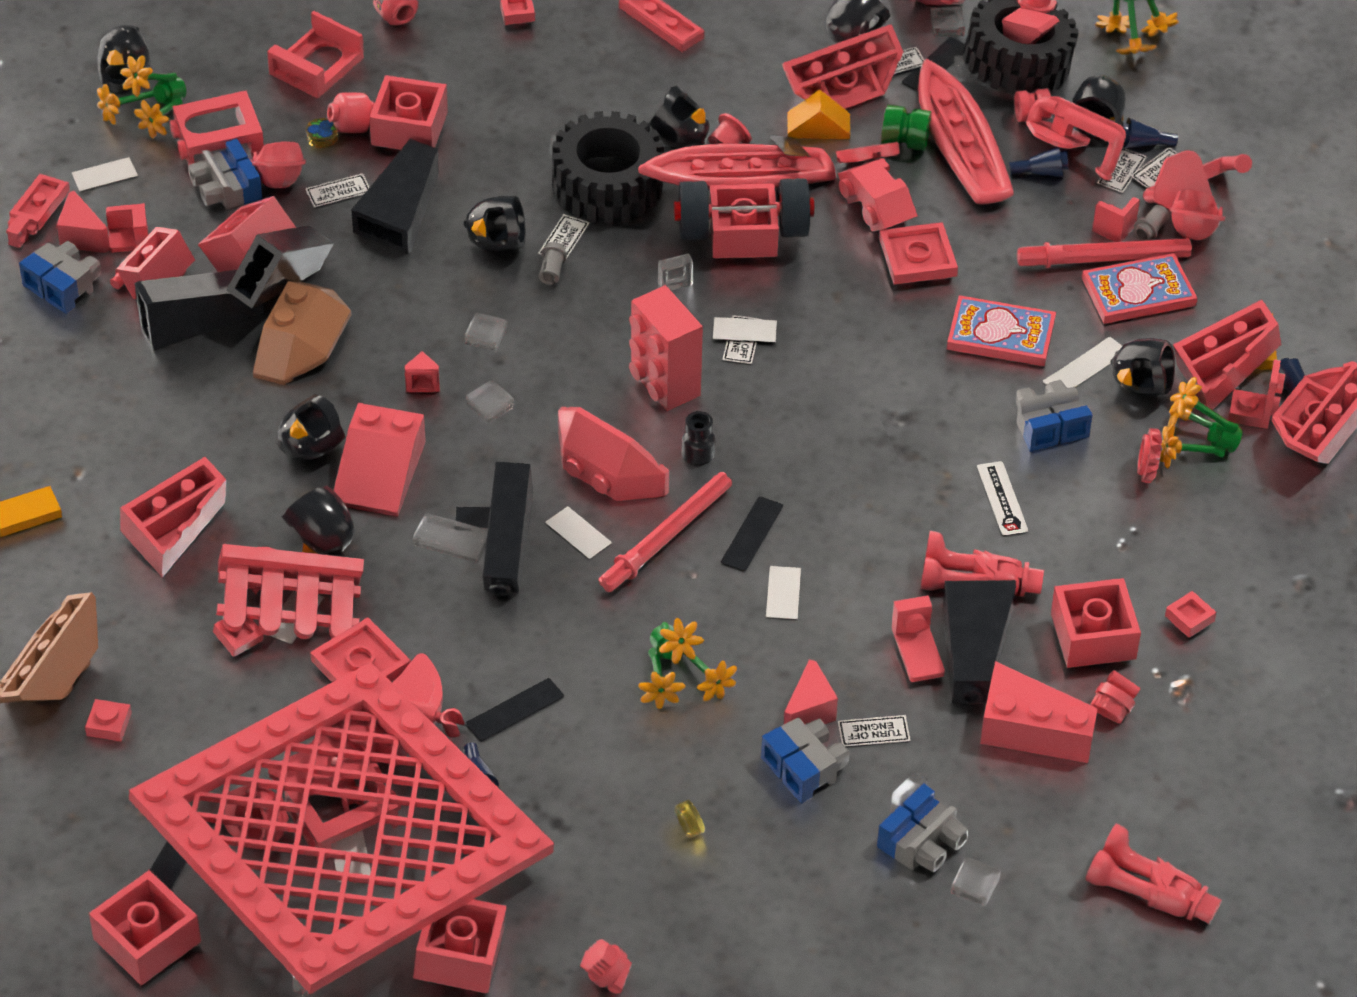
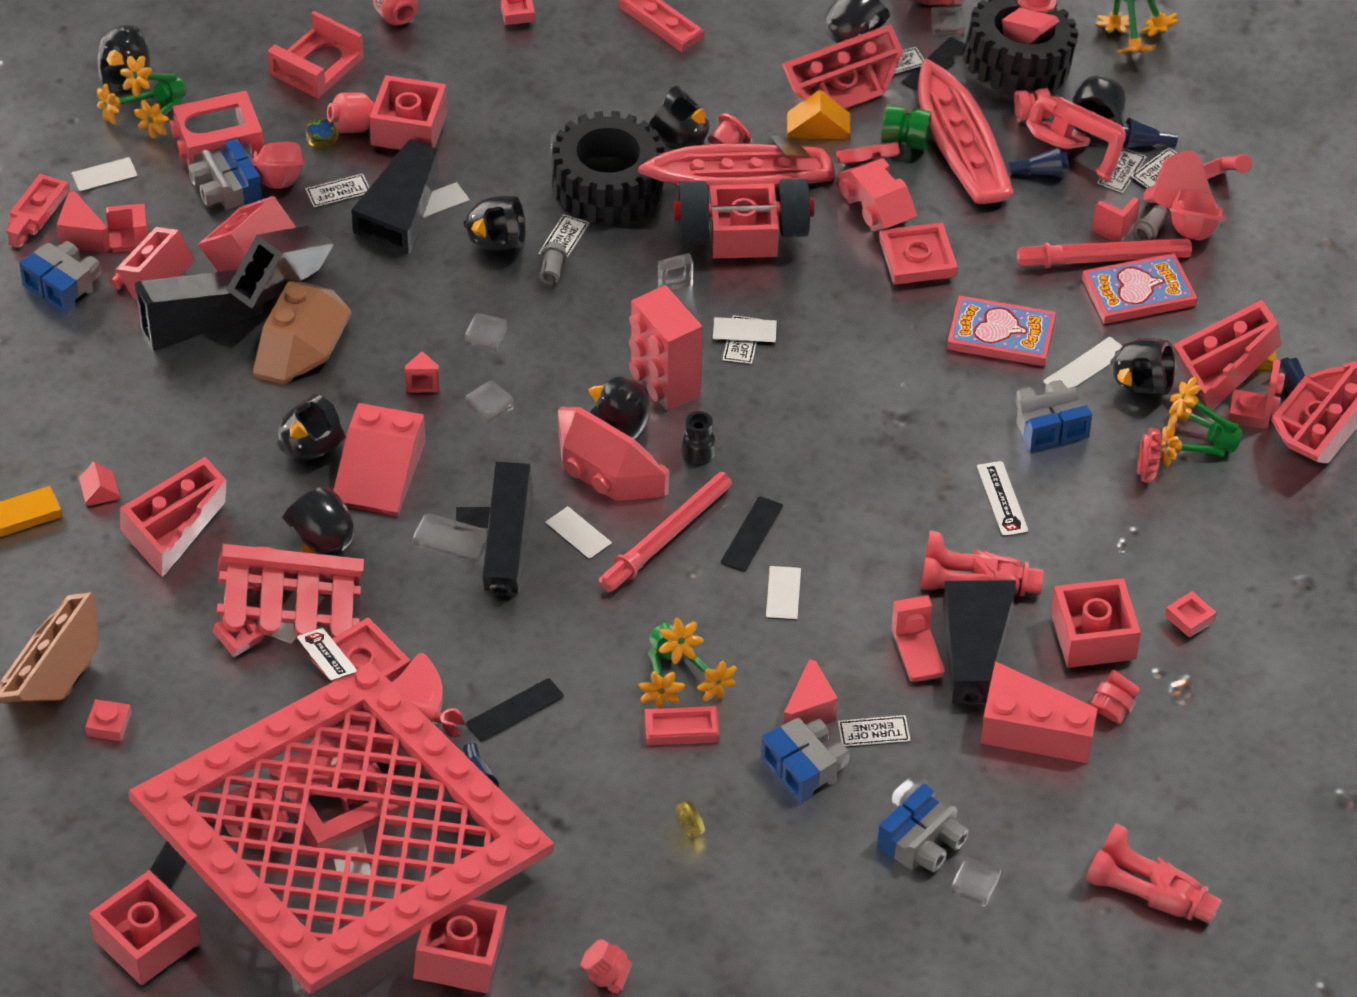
(98, 485): none -> coral slope
(327, 654): none -> white sticker
(445, 198): none -> white sticker
(622, 405): none -> black piece
(682, 725): none -> coral tile

